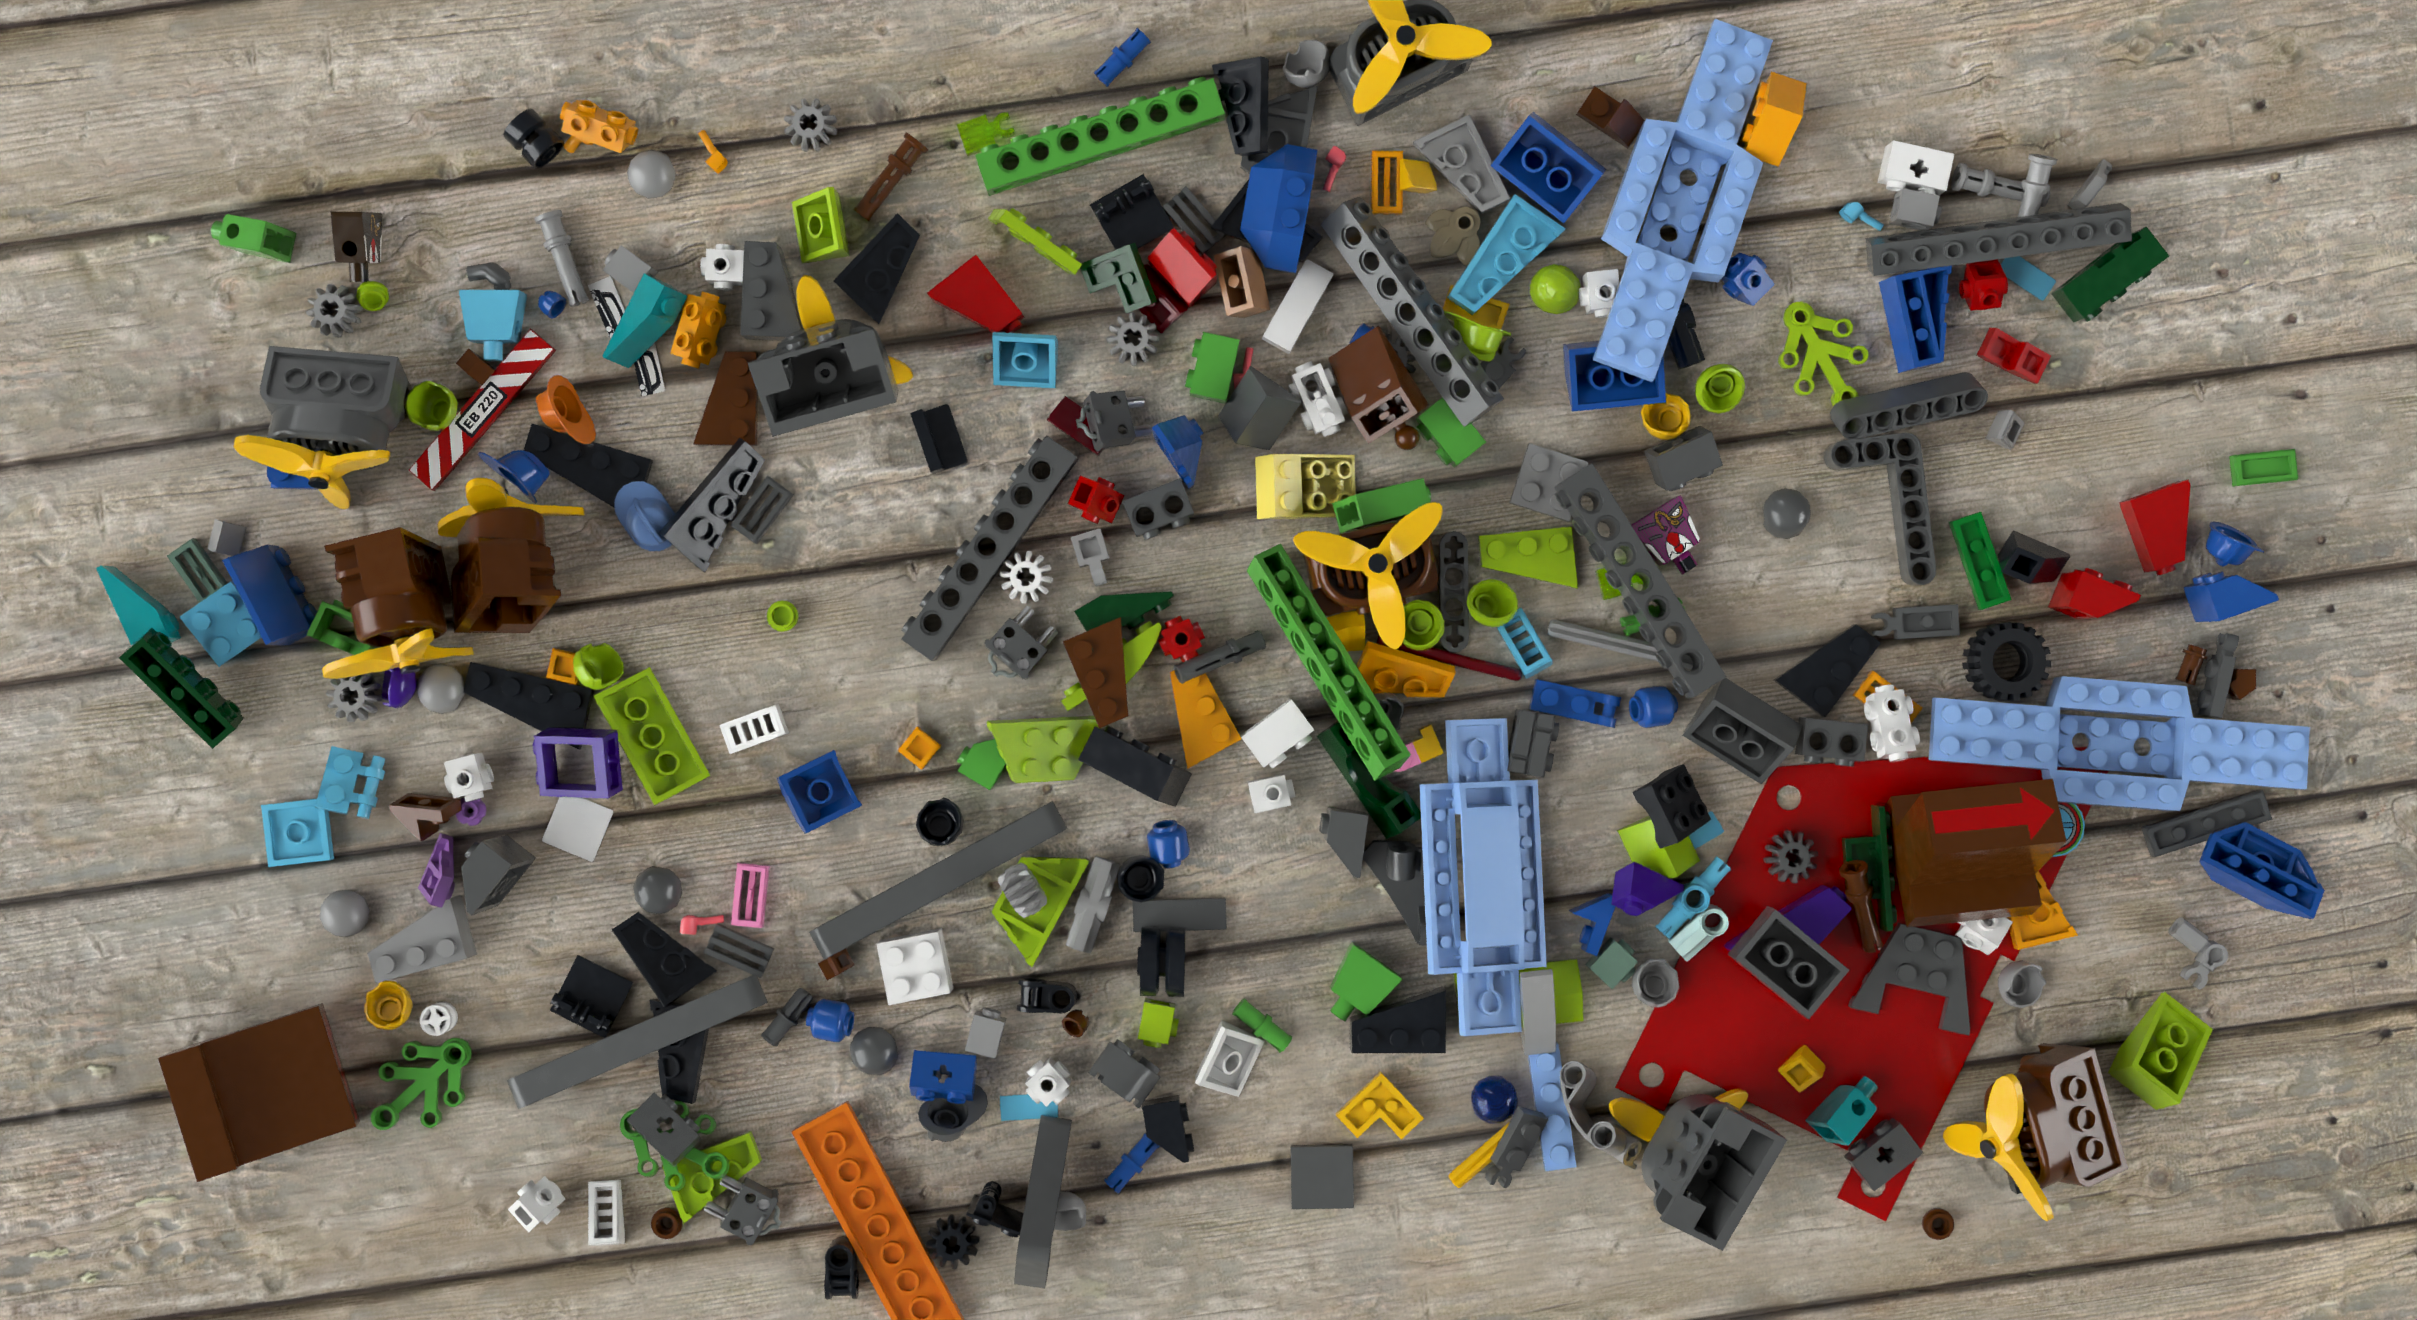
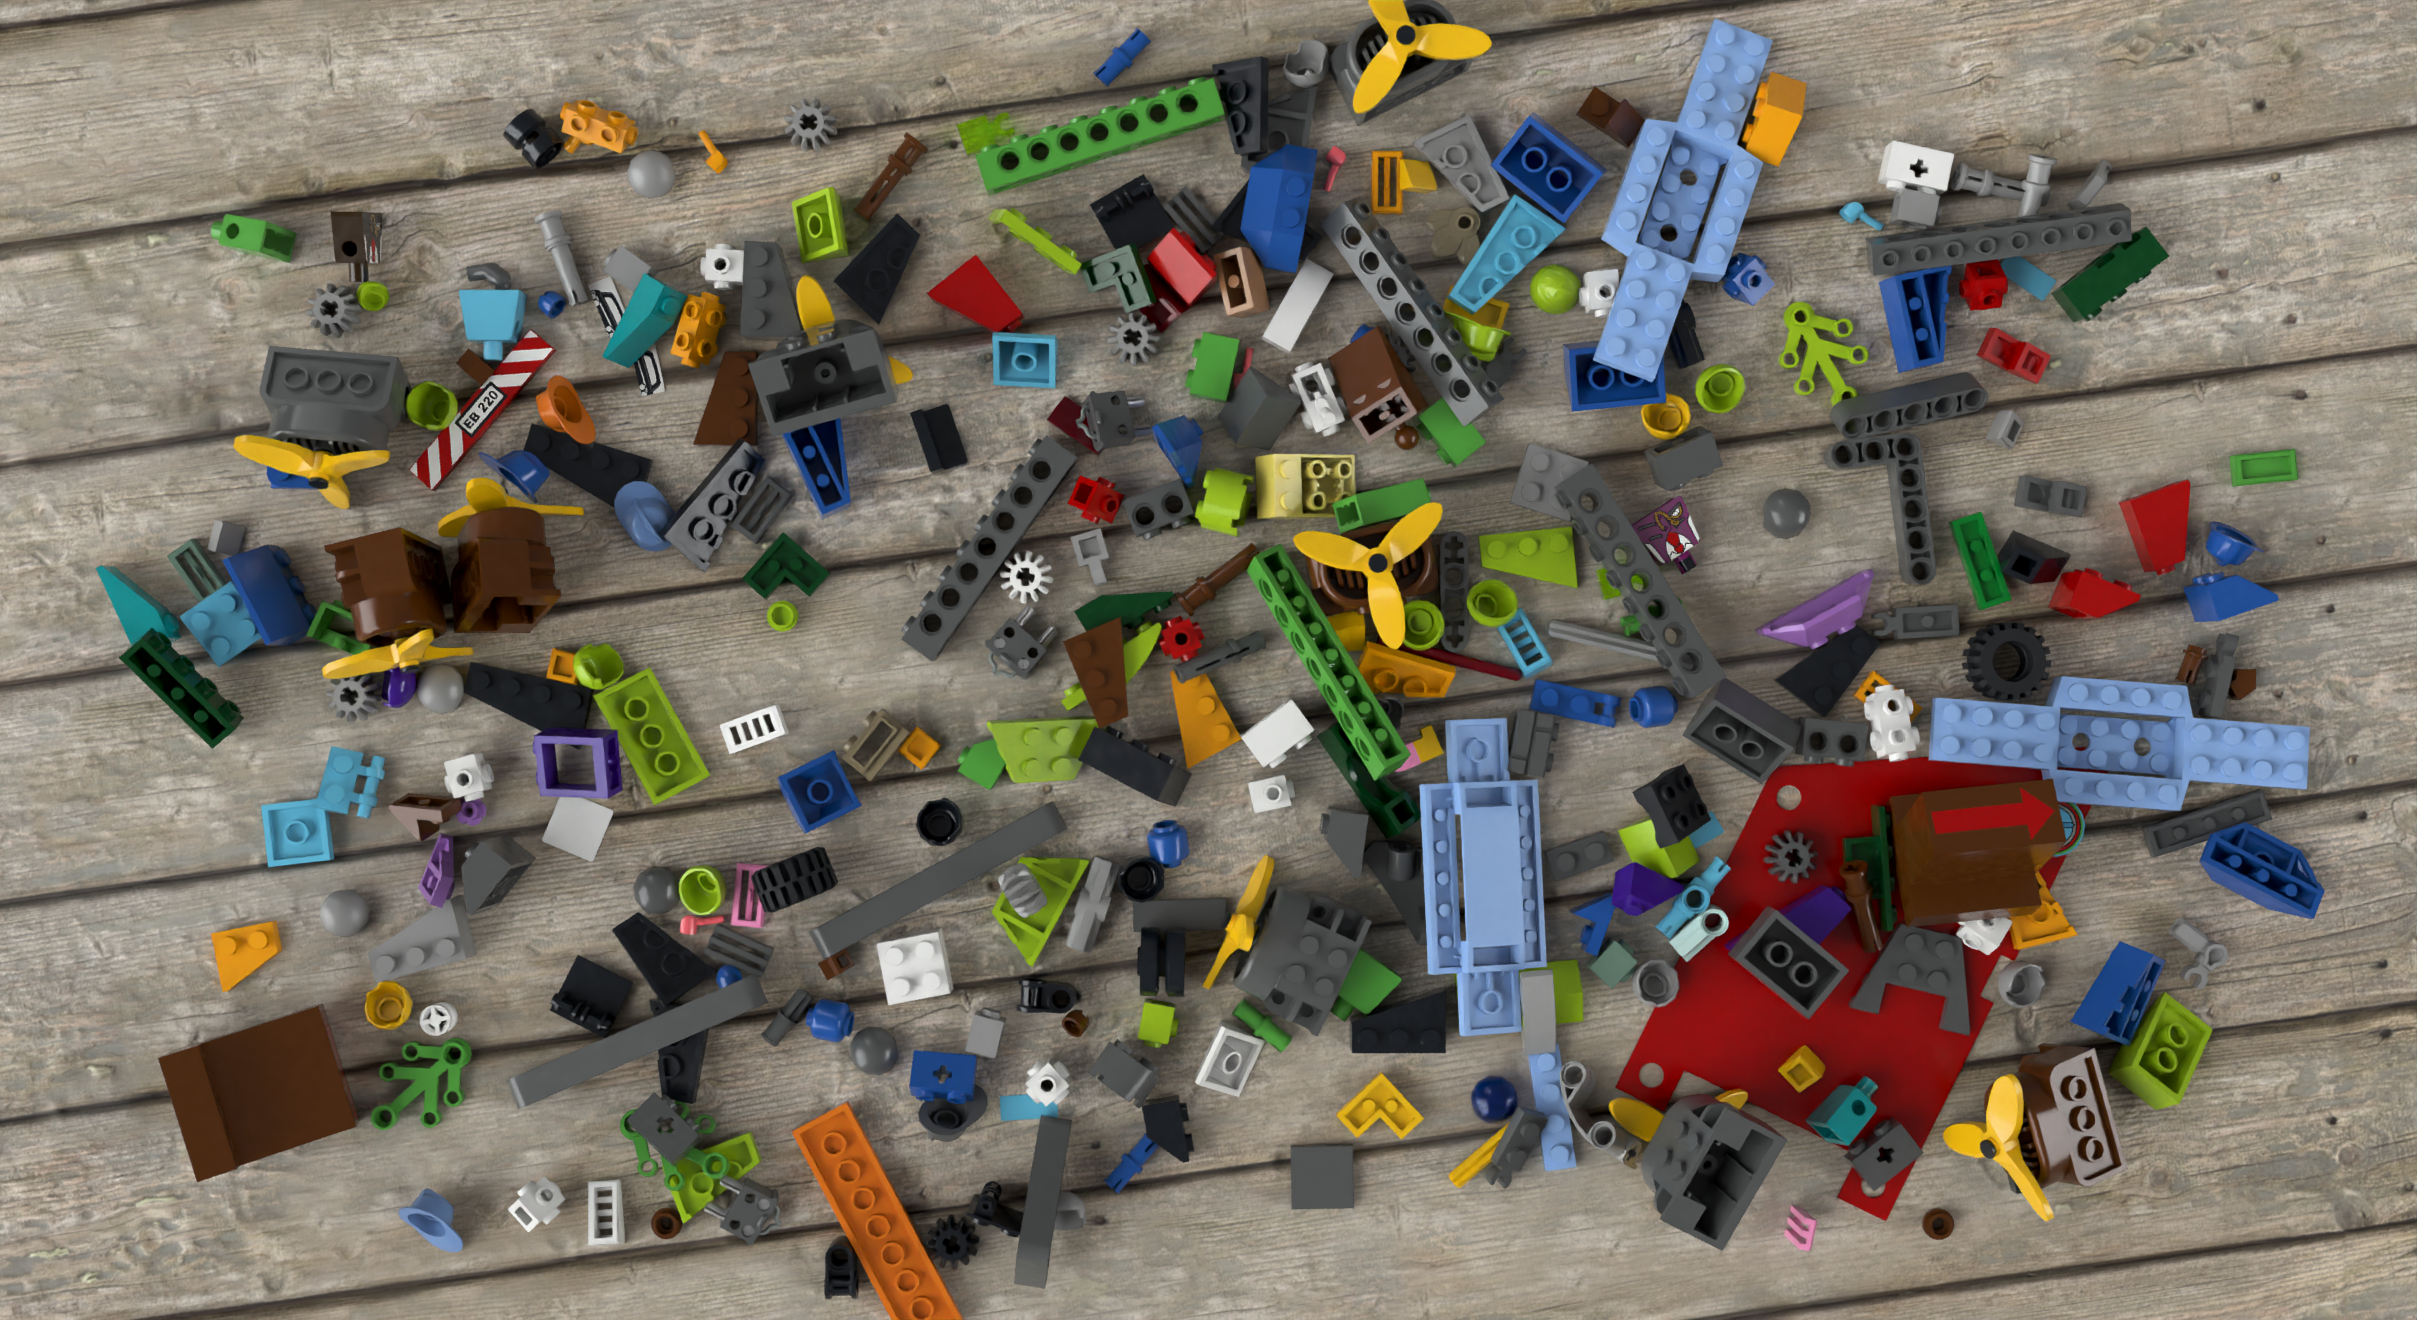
(244, 951): none -> light orange wing
(433, 1220): none -> medium blue piece
(702, 889): none -> lime piece
(728, 975): none -> blue hinge
(783, 561): none -> dark green plate
(794, 879): none -> black tyre
(822, 465): none -> blue wedge
(884, 753): none -> dark tan window
(1206, 588): none -> reddish brown pin
(1225, 501): none -> lime brick
(1294, 951): none -> dark grey brick
(1579, 856): none -> dark grey plate
(1798, 1231): none -> bright pink tile
(1822, 614): none -> medium lavender wedge
(2050, 496): none -> dark grey slope
(2120, 994): none -> blue wedge

